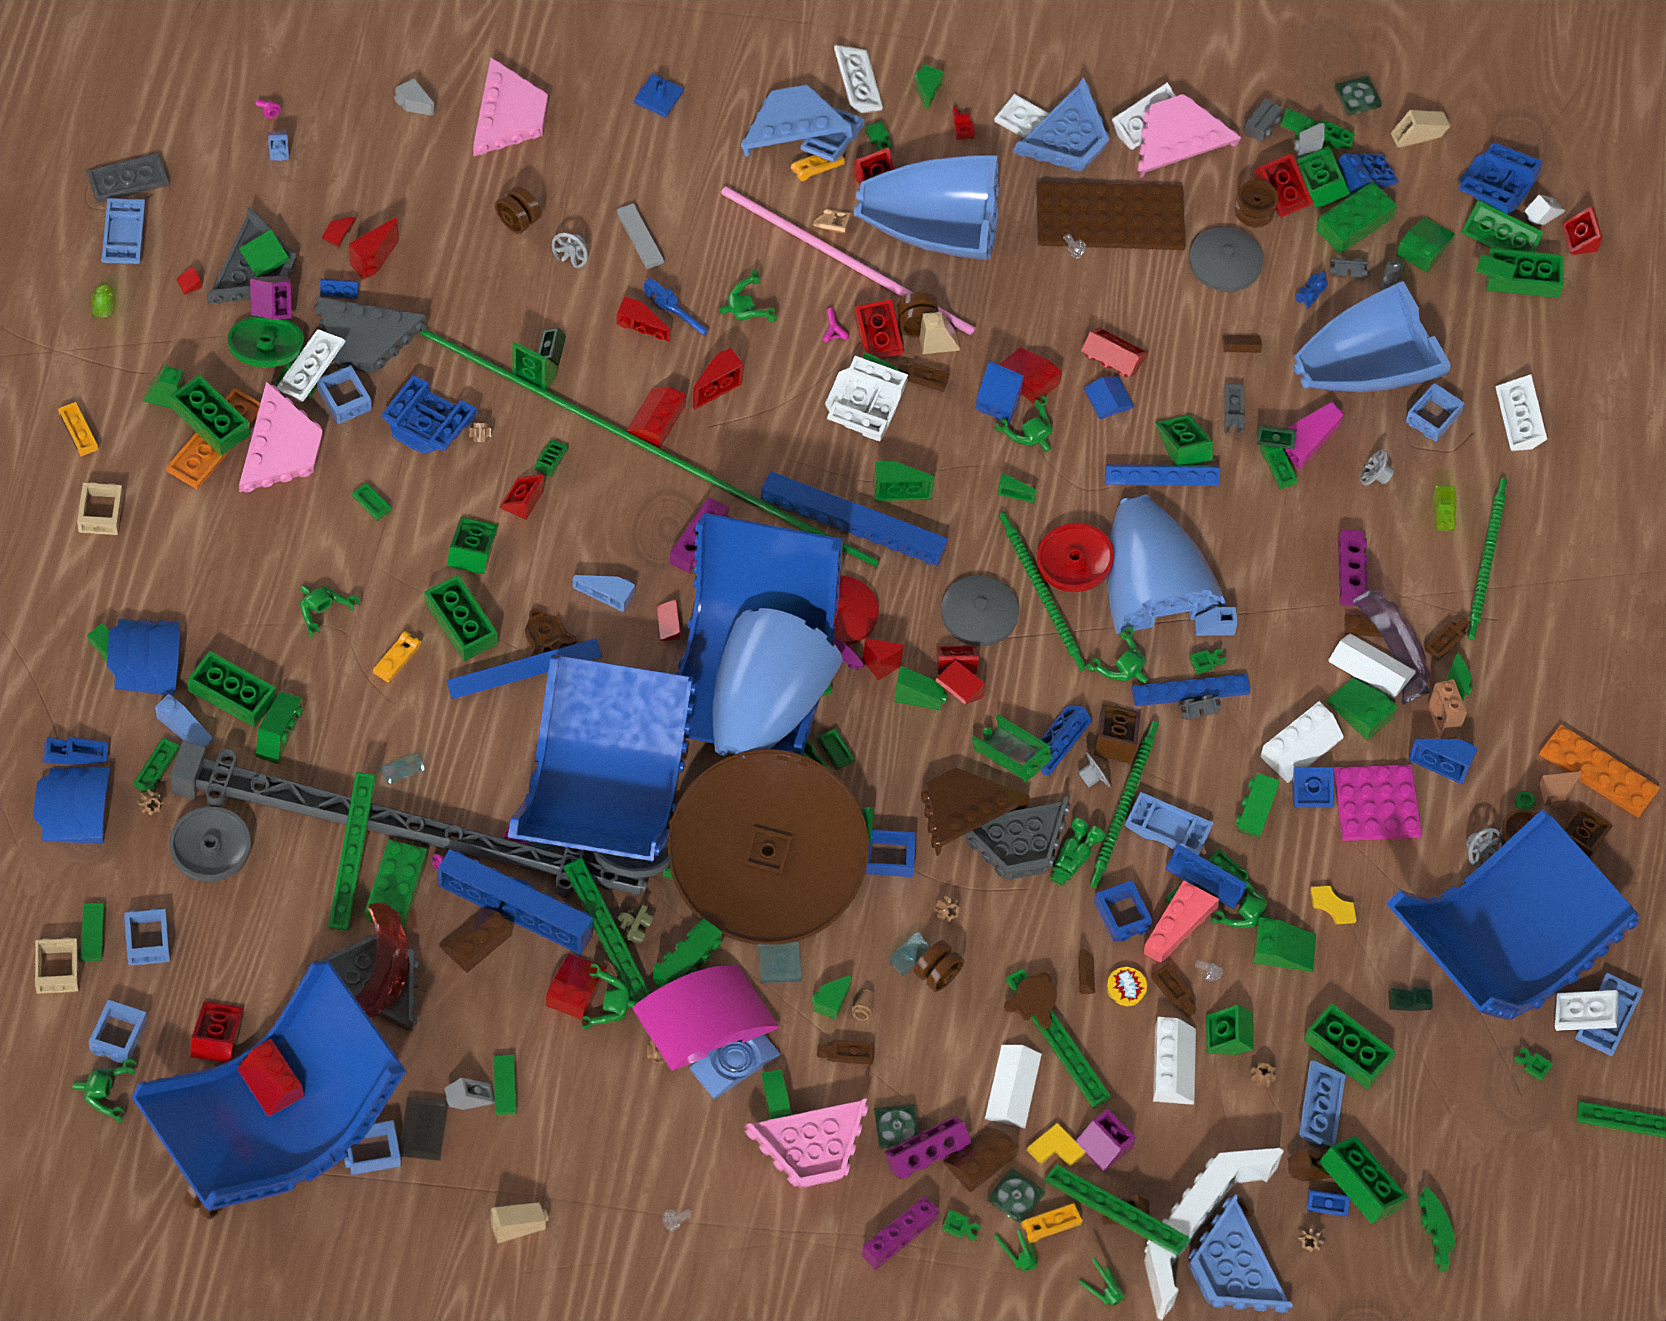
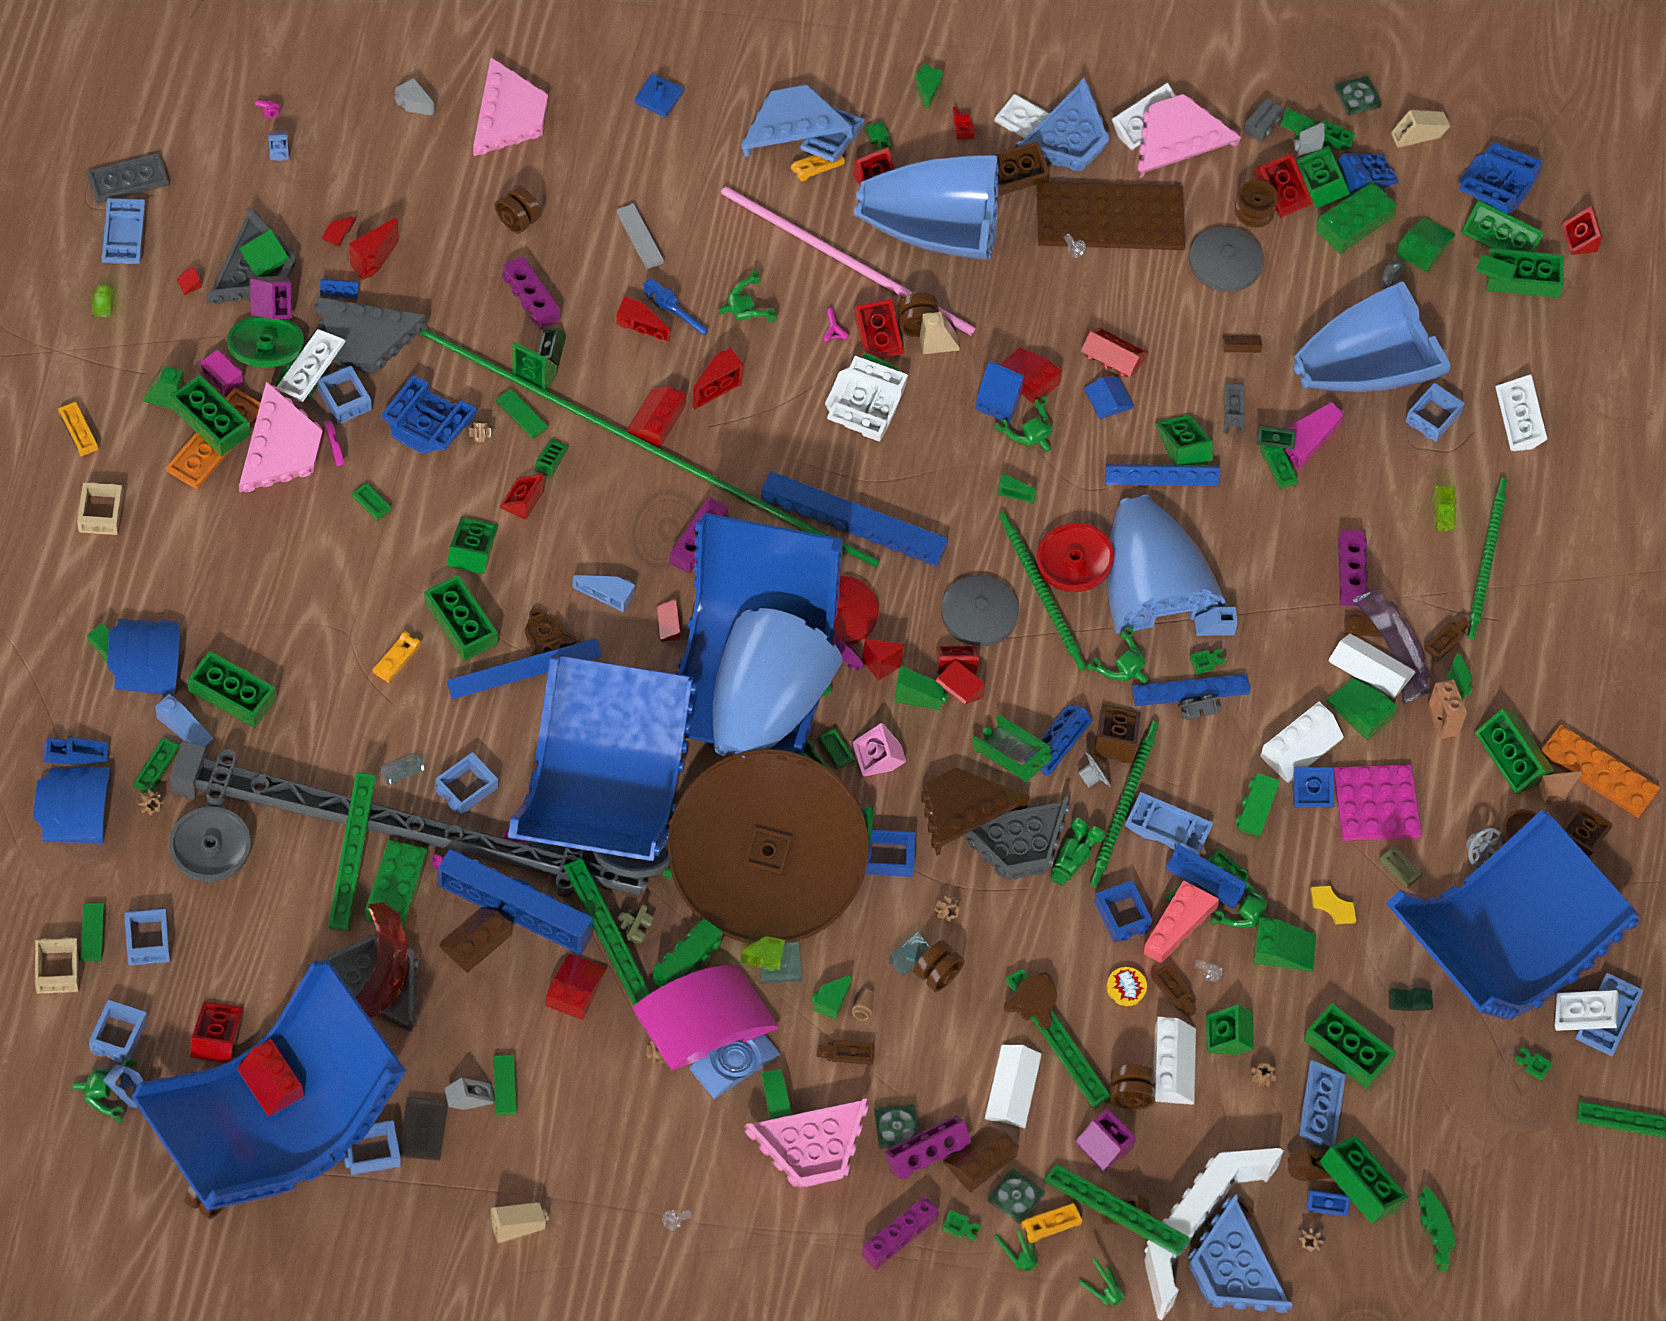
(126, 1074): none -> medium blue piece
(221, 372): none -> dark pink brick
(278, 726): green wedge -> none
(319, 601): green piece -> none
(334, 444): none -> dark pink tile
(474, 764): none -> medium blue window
(521, 414): none -> green tile
(548, 312): none -> magenta brick
(571, 247): light grey wheel -> none
(615, 1001): green piece -> none
(764, 953): none -> clear neon green slope
(833, 221): light nougat slope -> none
(858, 79): white slope -> none
(878, 751): none -> bright pink slope
(900, 482): green slope -> none
(925, 376): reddish brown hinge -> none
(1021, 168): none -> reddish brown slope
(1056, 1141): yellow tile -> none
(1086, 972): reddish brown slope -> none
(1133, 1086): none -> reddish brown wheel
(1315, 285): blue hinge -> none
(1341, 266): dark grey hinge -> none
(1378, 471): light grey wheel -> none
(1400, 867): none -> olive tile
(1444, 756): blue slope -> none
(1514, 751): none -> green slope
(1524, 800): green tile -> none
(1543, 210): white slope -> none

